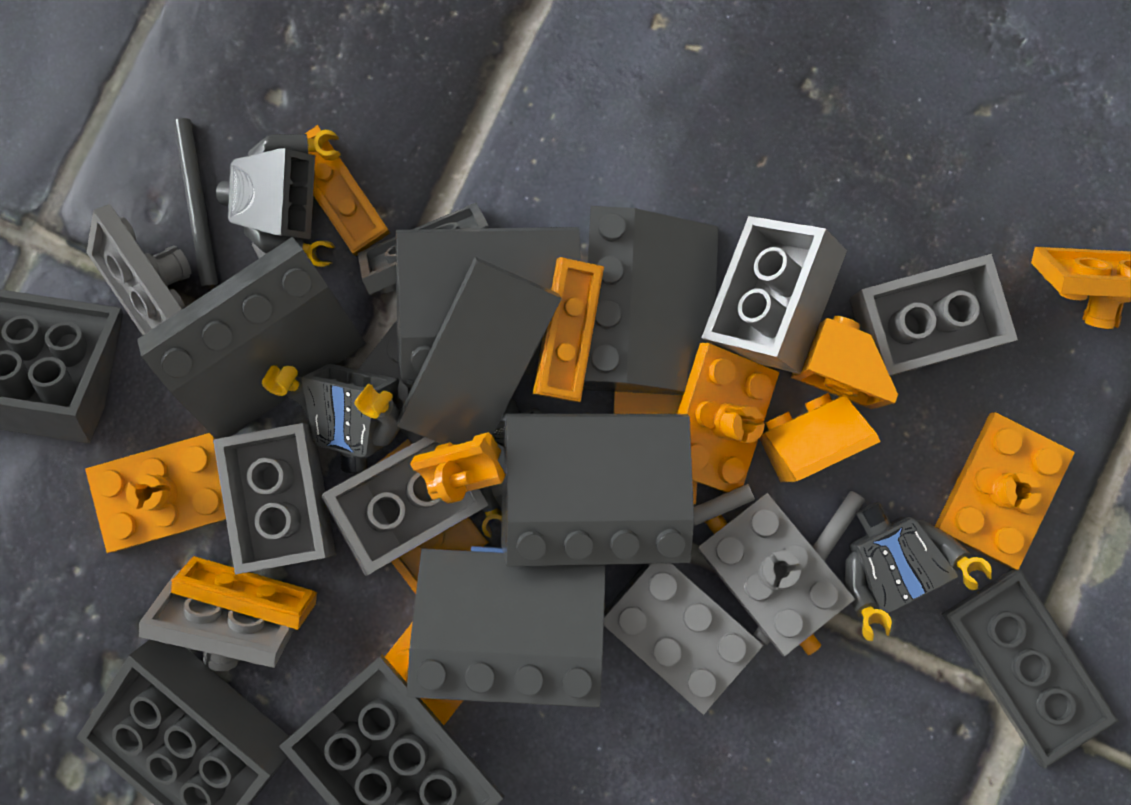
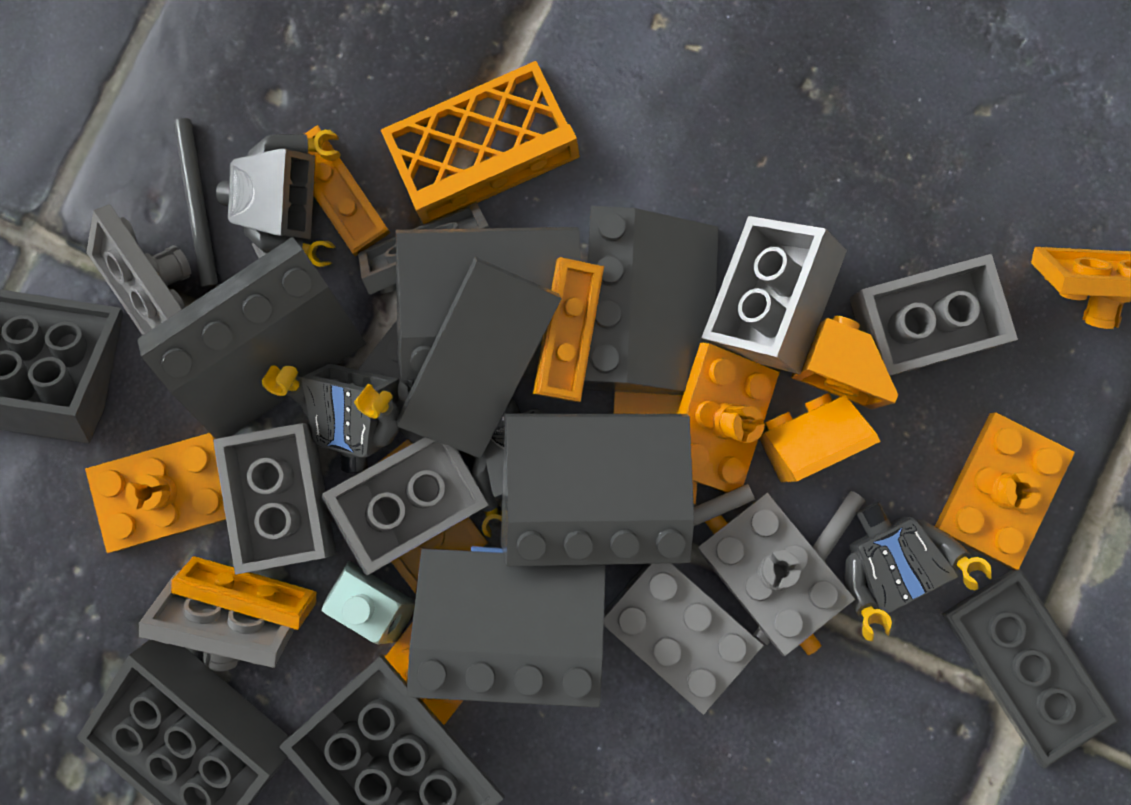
(368, 605): none -> light aqua torso
(460, 468): light orange hips -> none
(502, 169): none -> light orange fence

